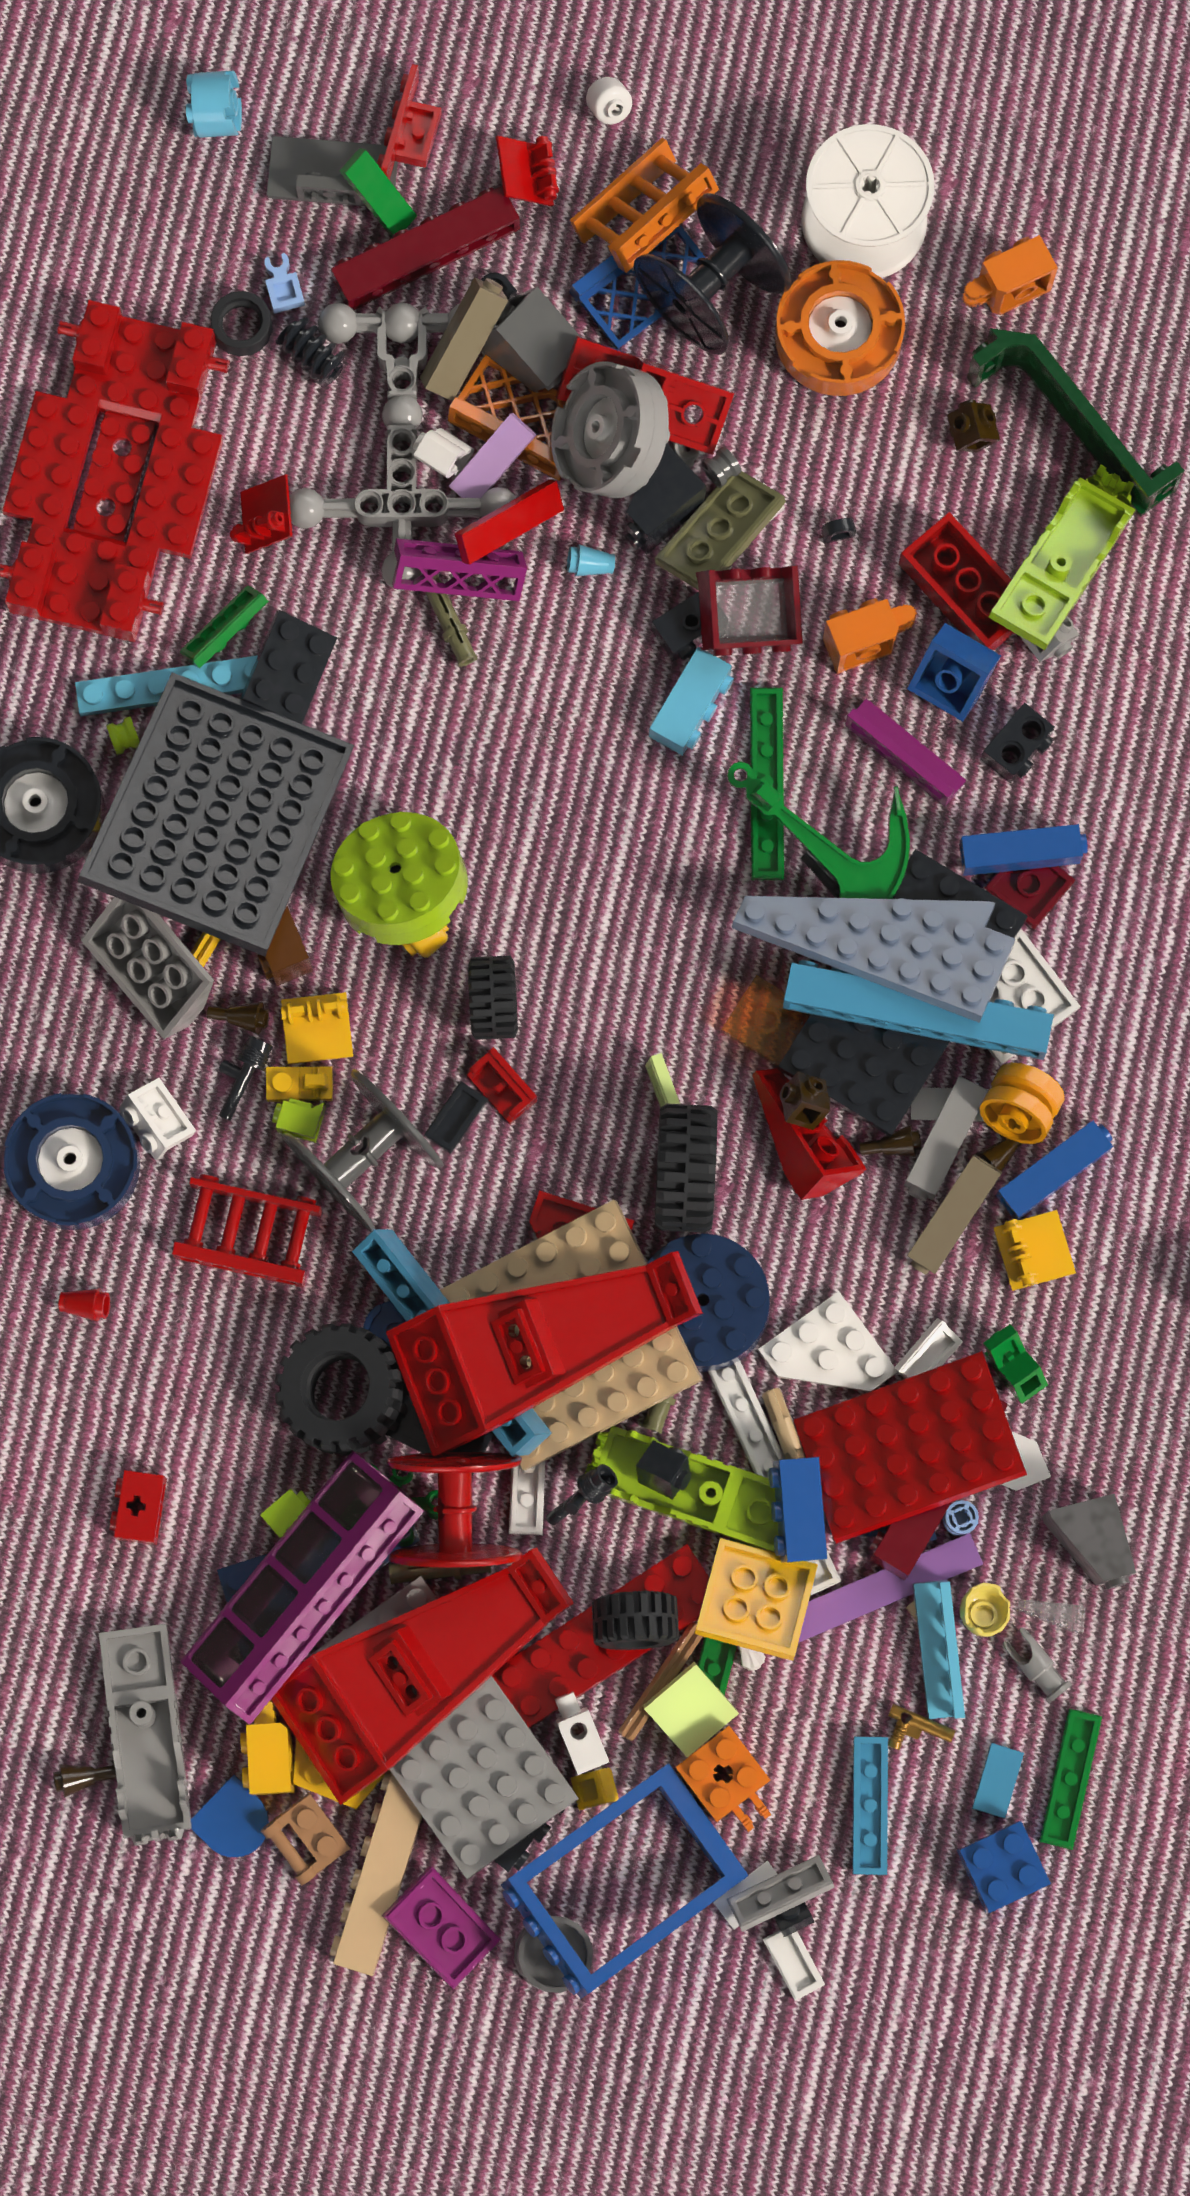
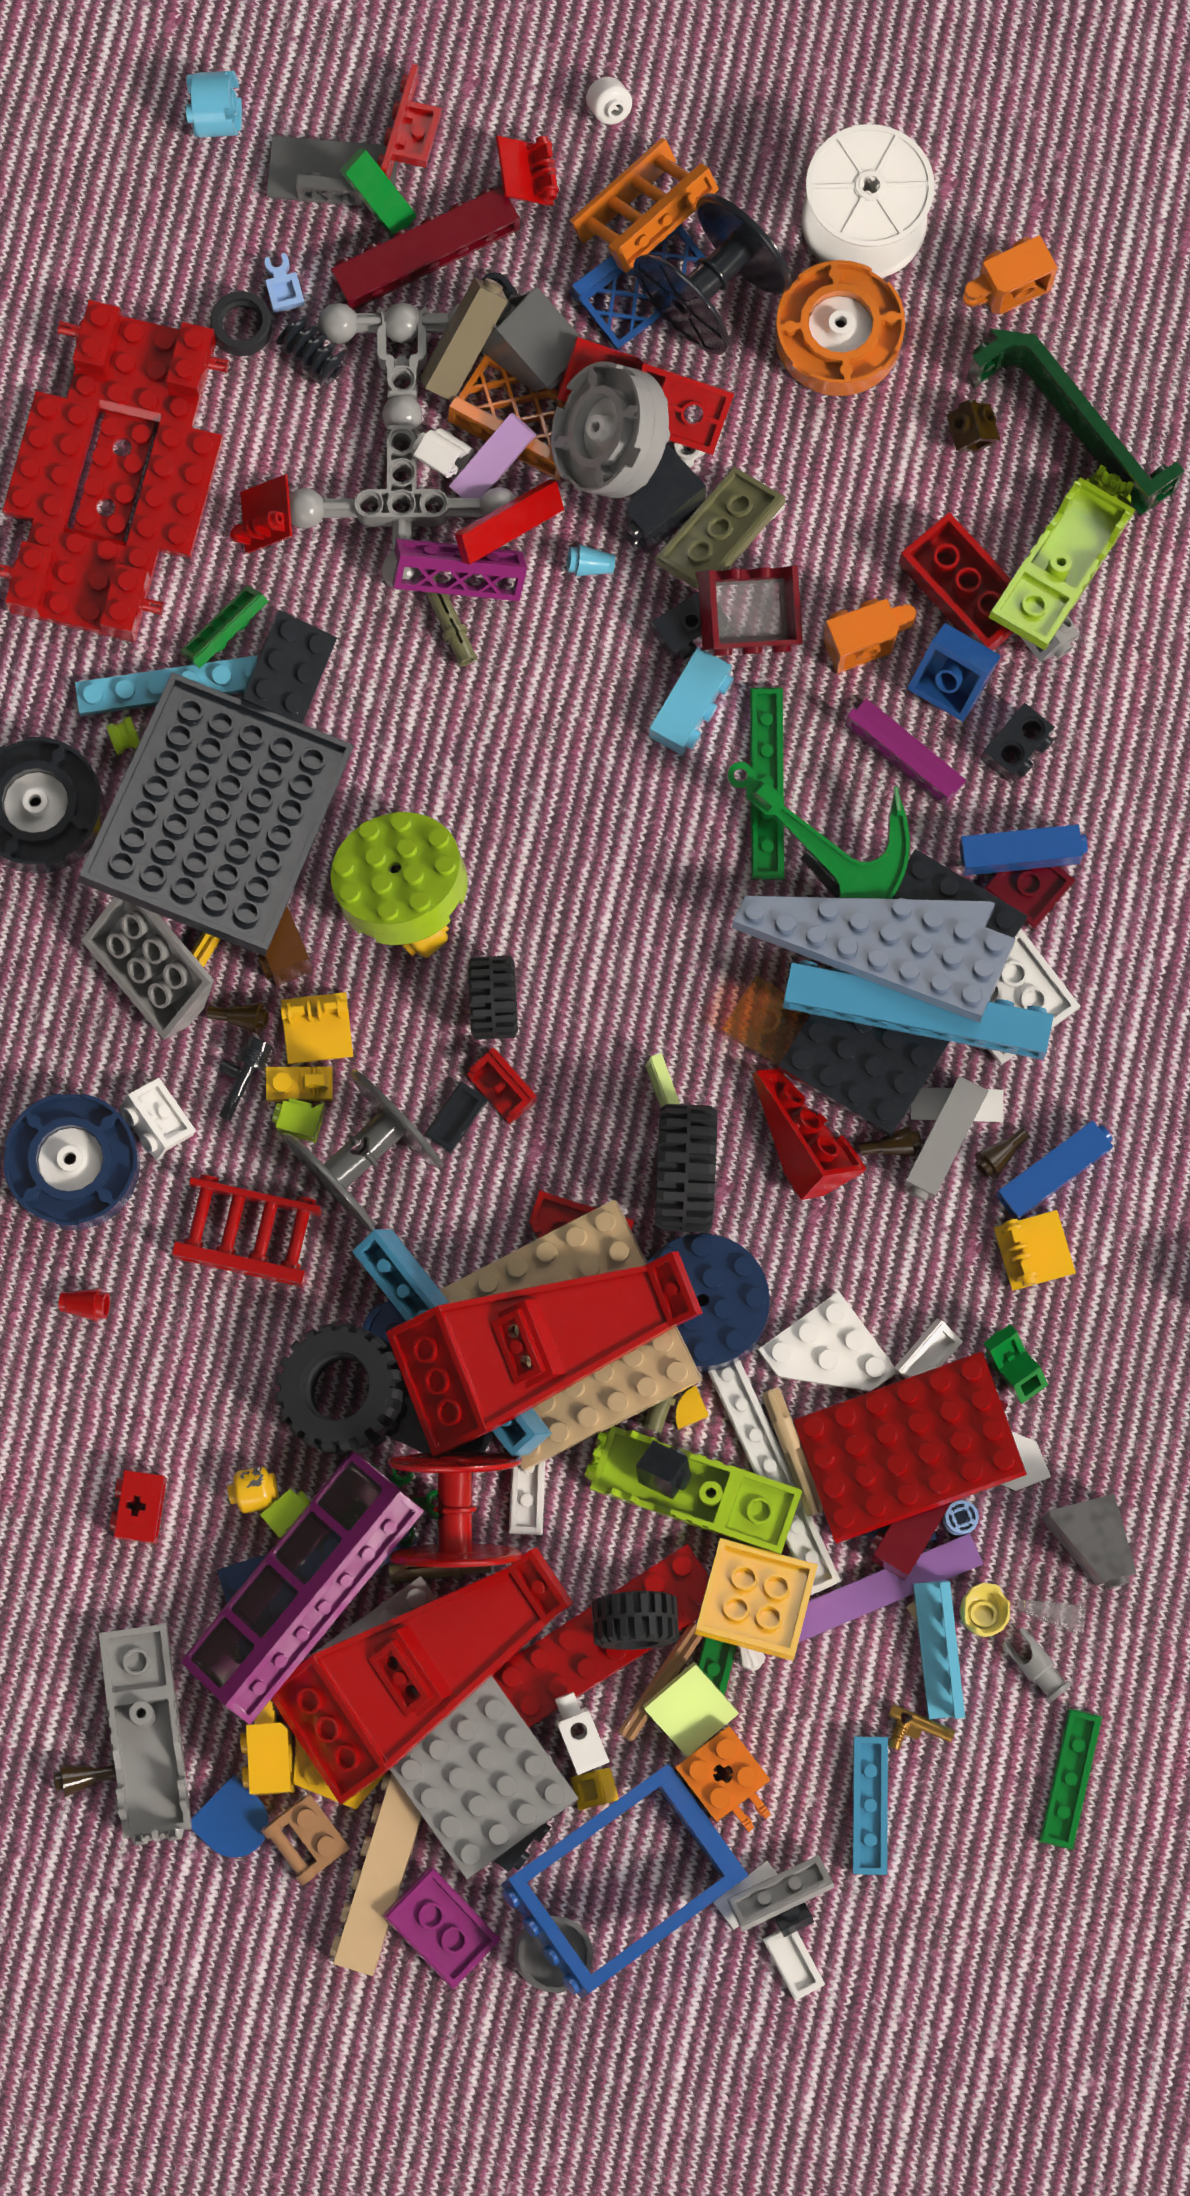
(253, 1489): none -> yellow head
(592, 1488): black piece -> none
(690, 1409): none -> yellow tile
(721, 467): dark grey wheel -> none
(798, 1510): blue brick -> none
(805, 1100): dark brown brick -> none
(838, 530): black tile -> none
(953, 1215): dark tan brick -> none
(997, 1780): dark azure tile -> none
(1003, 1867): blue brick -> none
(1022, 1103): light orange wheel -> none

